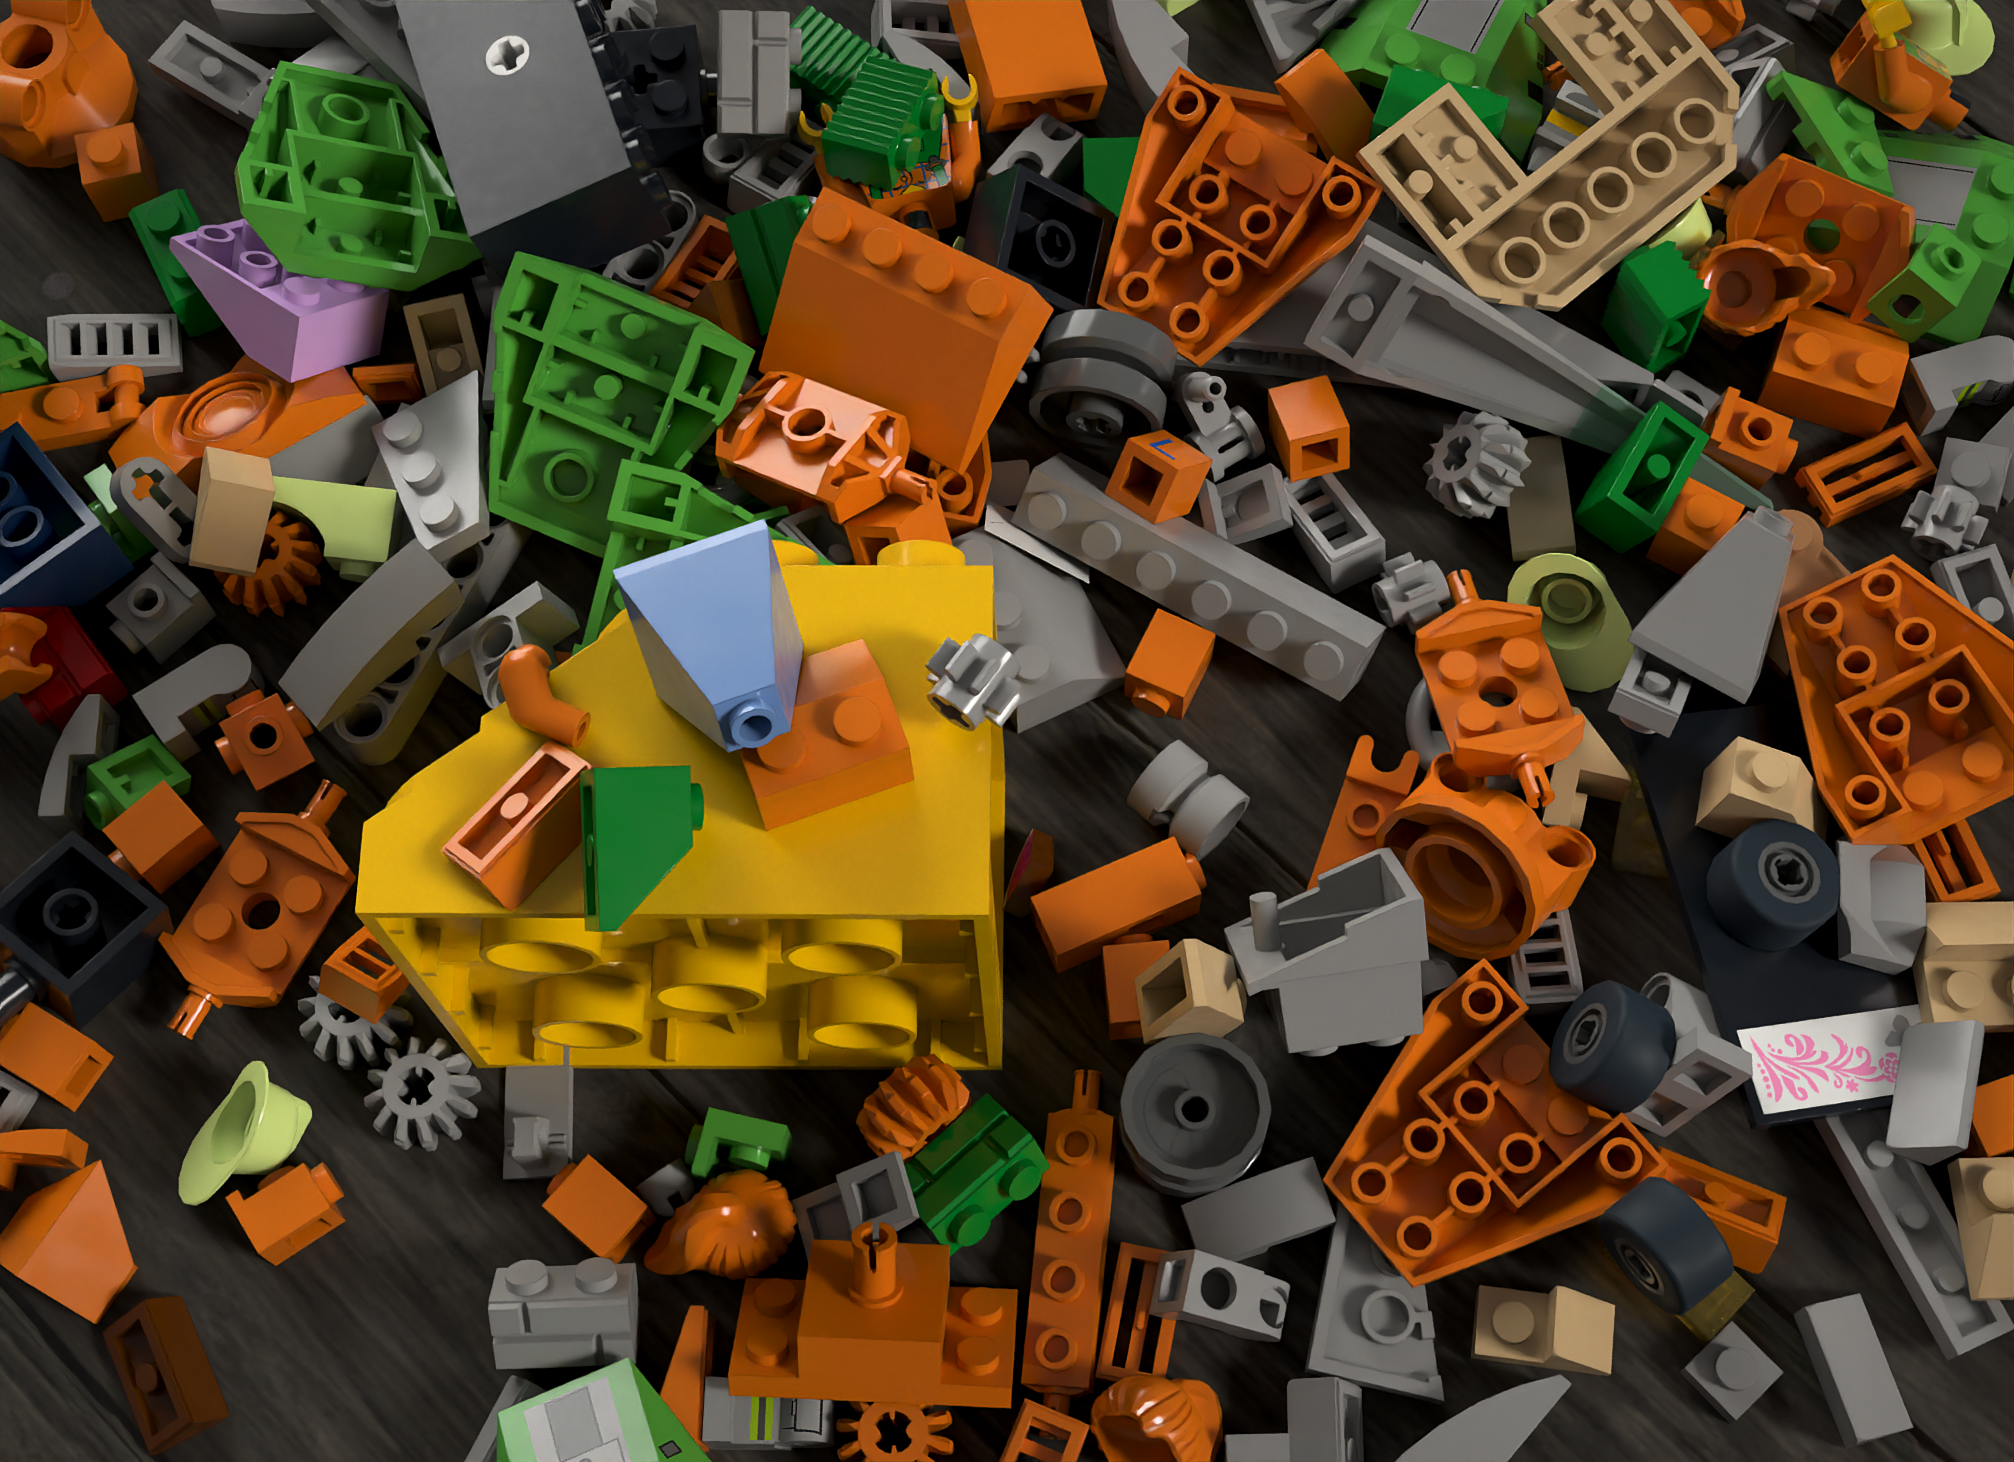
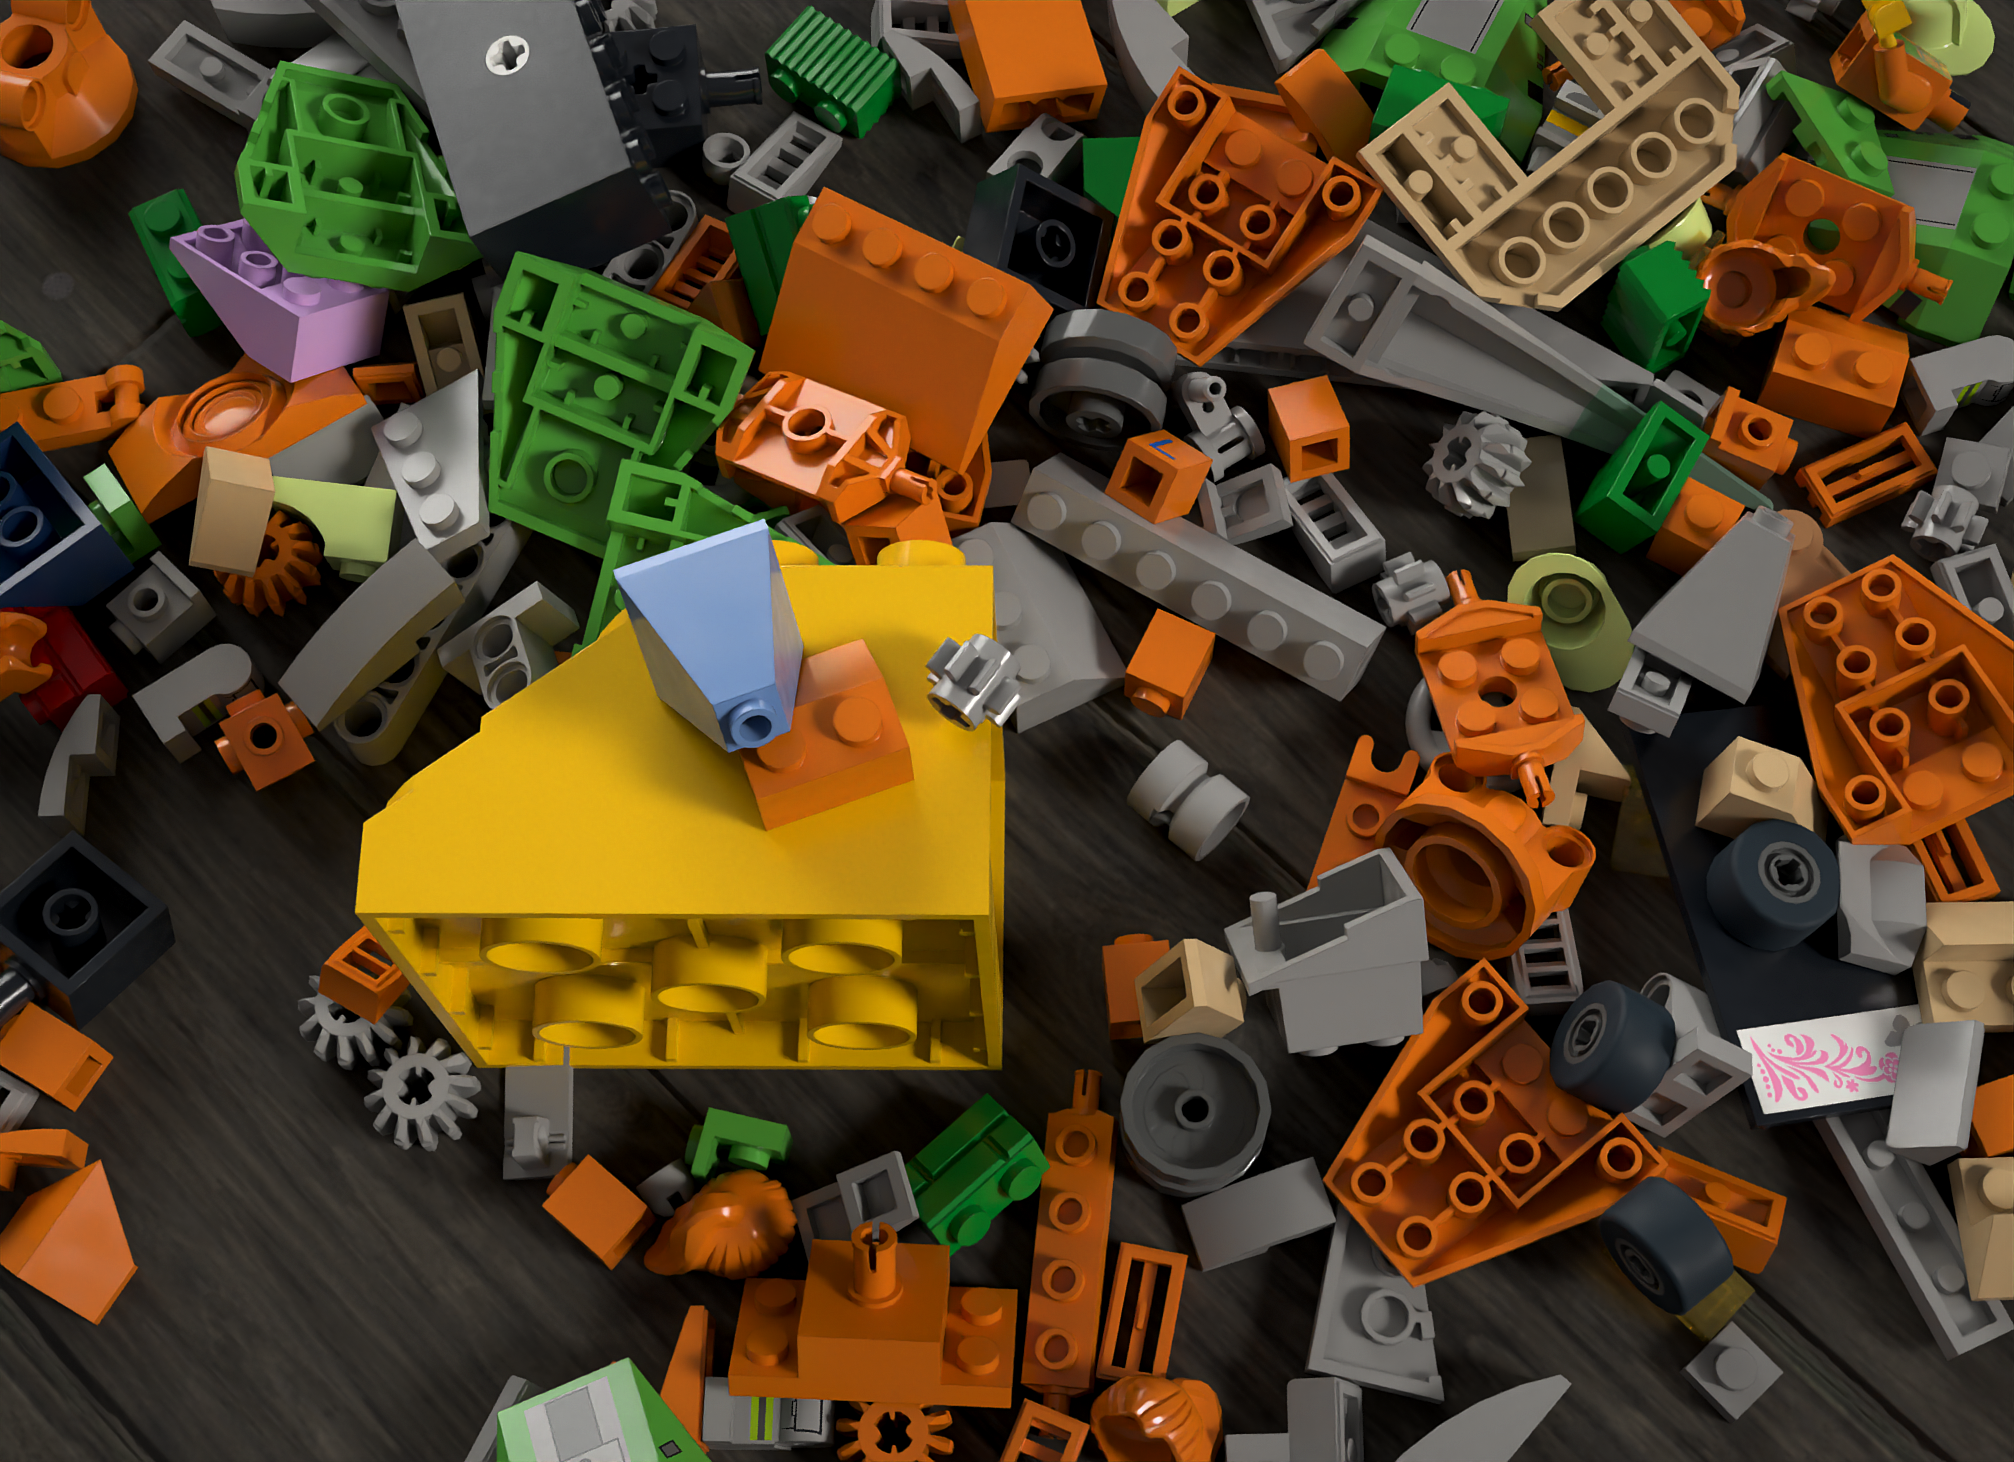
(88, 330): light grey slope -> none
(116, 170): orange brick -> none
(127, 776): bright green bracket -> none
(147, 514): light grey beam -> none
(159, 838): orange brick -> none
(165, 1372): reddish brown slope -> none
(244, 1135): yellowish green piece -> none
(274, 860): orange plate -> none
(289, 1210): orange brick -> none
(523, 827): orange slope -> none
(529, 698): orange arm -> none
(564, 1314): light grey brick -> none
(633, 835): green slope -> none
(755, 74): light grey brick -> none
(882, 123): green brick -> none
(913, 1107): orange gear -> none
(940, 180): orange torso -> none
(1030, 873): reddish brown tile -> none
(1031, 543): white sticker -> none
(1117, 900): orange brick -> none
(1219, 1295): light grey leg -> none
(1544, 1329): tan slope -> none
(1852, 1370): light grey slope -> none
(1935, 276): bright green bracket -> none

